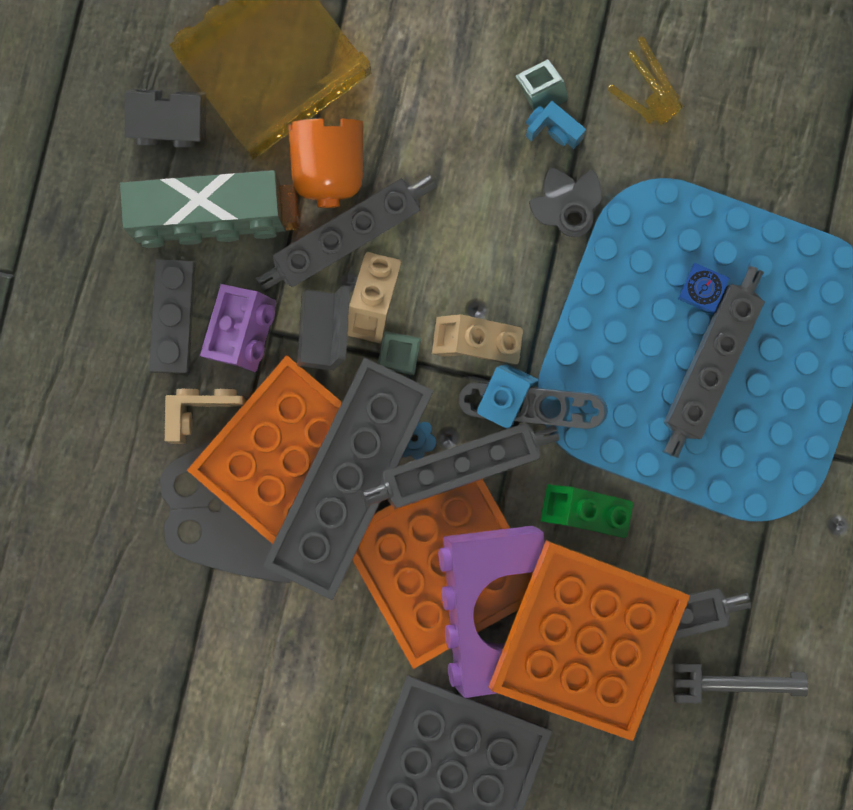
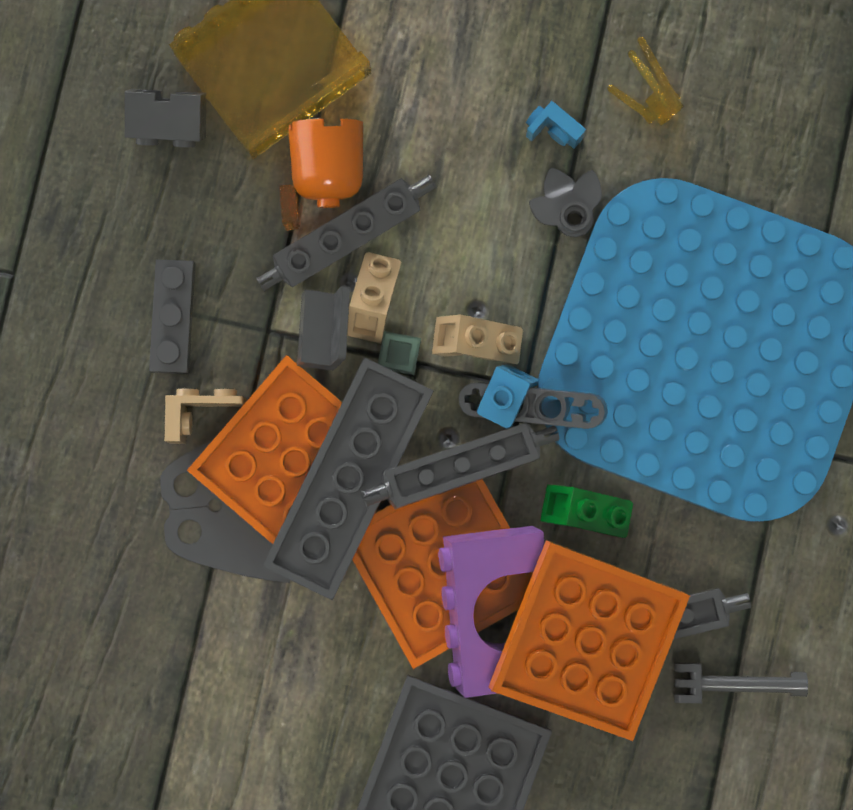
(202, 208): sand green brick -> none
(238, 327): medium lavender bracket -> none
(425, 443): dark azure plant -> none
(542, 85): sand green slope -> none
(703, 288): blue tile -> none
(714, 362): dark grey plate -> none

